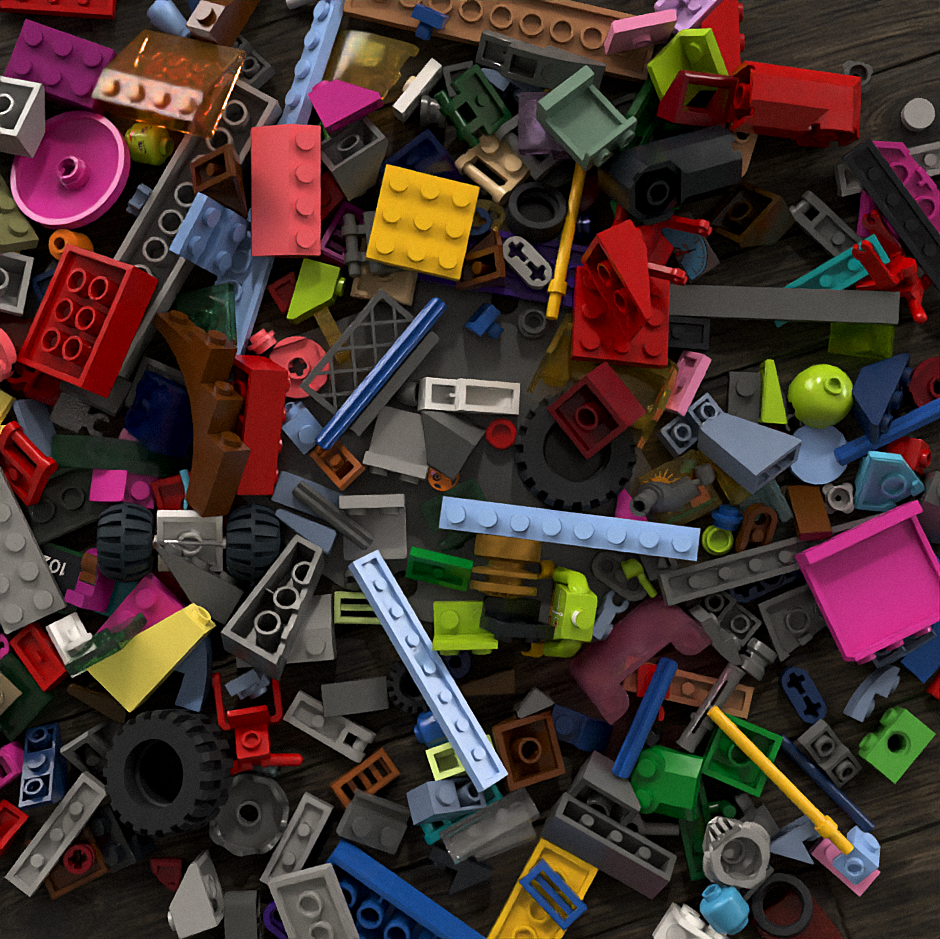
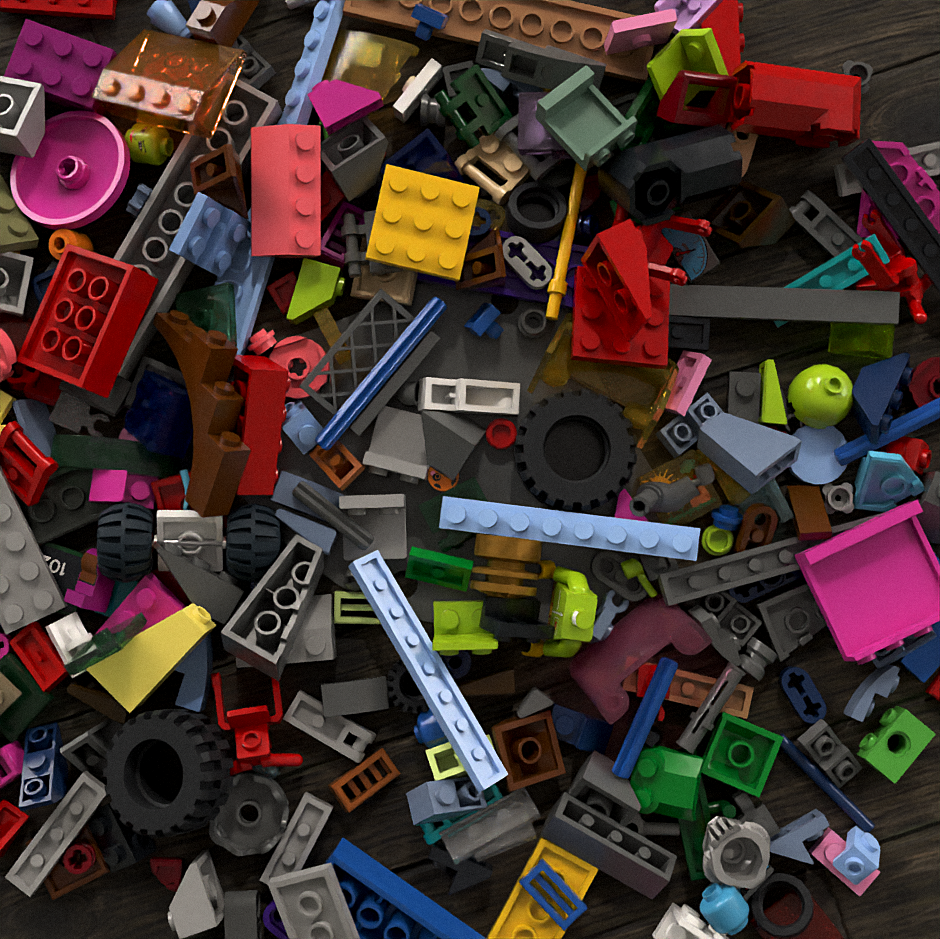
(249, 684): sand blue slope -> none
(374, 822): dark grey plate -> none
(596, 410): dark red slope -> none
(823, 824): yellow bar -> none
(917, 114): light grey tile -> none

